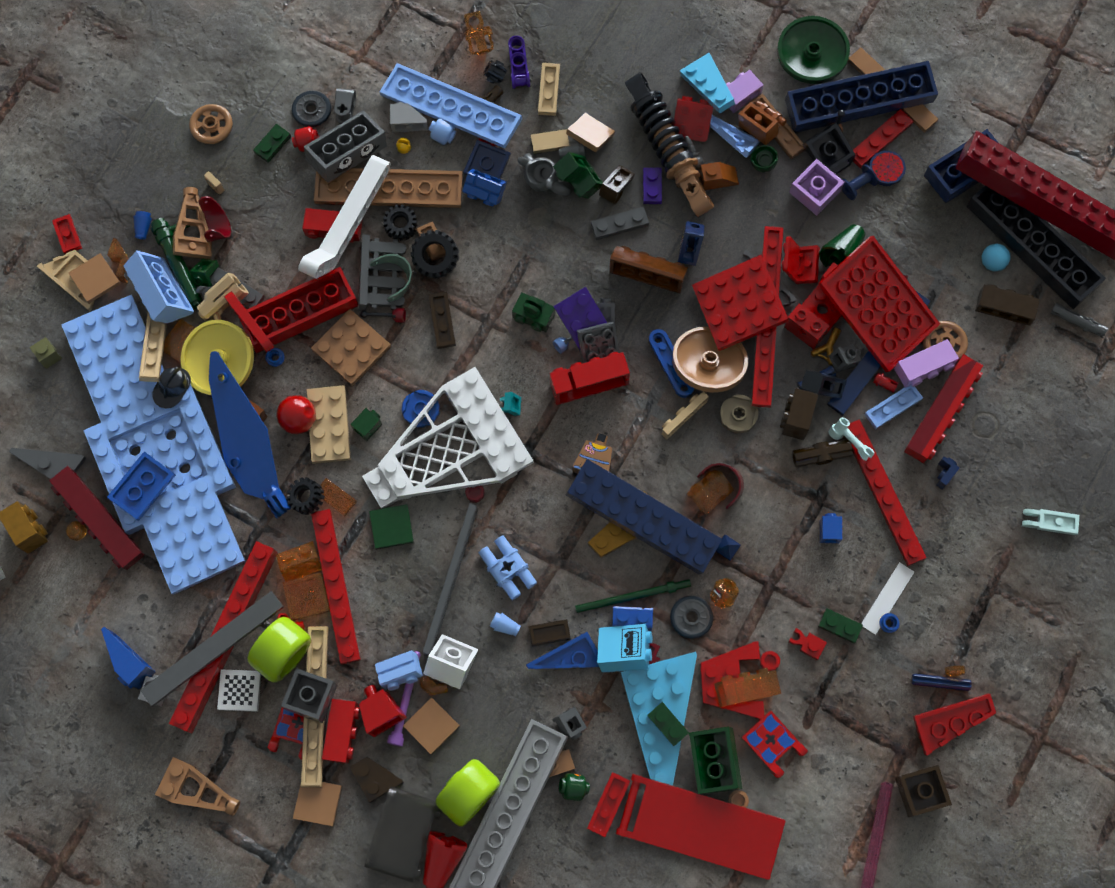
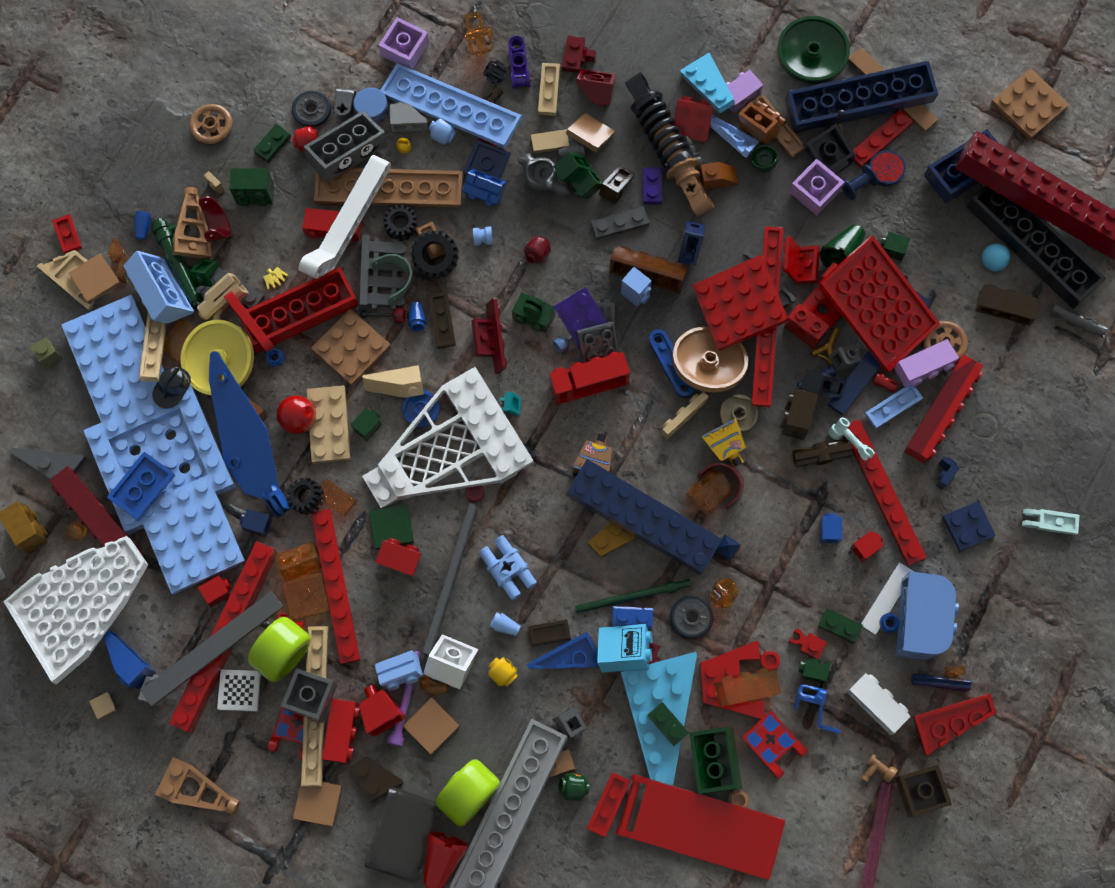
(76, 604): none -> white wing
(103, 705): none -> tan tile
(215, 590): none -> red brick
(251, 186): none -> dark green brick
(255, 522): none -> dark blue brick
(274, 277): none -> light yellow piece
(372, 102): none -> medium blue head
(398, 382): none -> tan slope
(399, 557): none -> red brick
(404, 43): none -> lavender brick
(416, 317): none -> blue cone
(482, 236): none -> light blue wheel
(488, 336): none -> dark red bracket
(502, 671): none -> yellow head
(537, 249): none -> dark red head
(576, 53): none -> dark red hinge
(597, 86): none -> dark red slope
(636, 287): none -> light blue brick
(726, 442): none -> yellow torso
(814, 670): none -> dark green brick
(817, 698): none -> blue piece
(867, 546): none -> red brick
(875, 765): none -> medium nougat piece
(879, 703): none -> white brick
(895, 245): none -> dark green brick
(925, 616): none -> medium blue brick
(968, 526): none -> dark blue plate
(1030, 104): none -> medium nougat plate

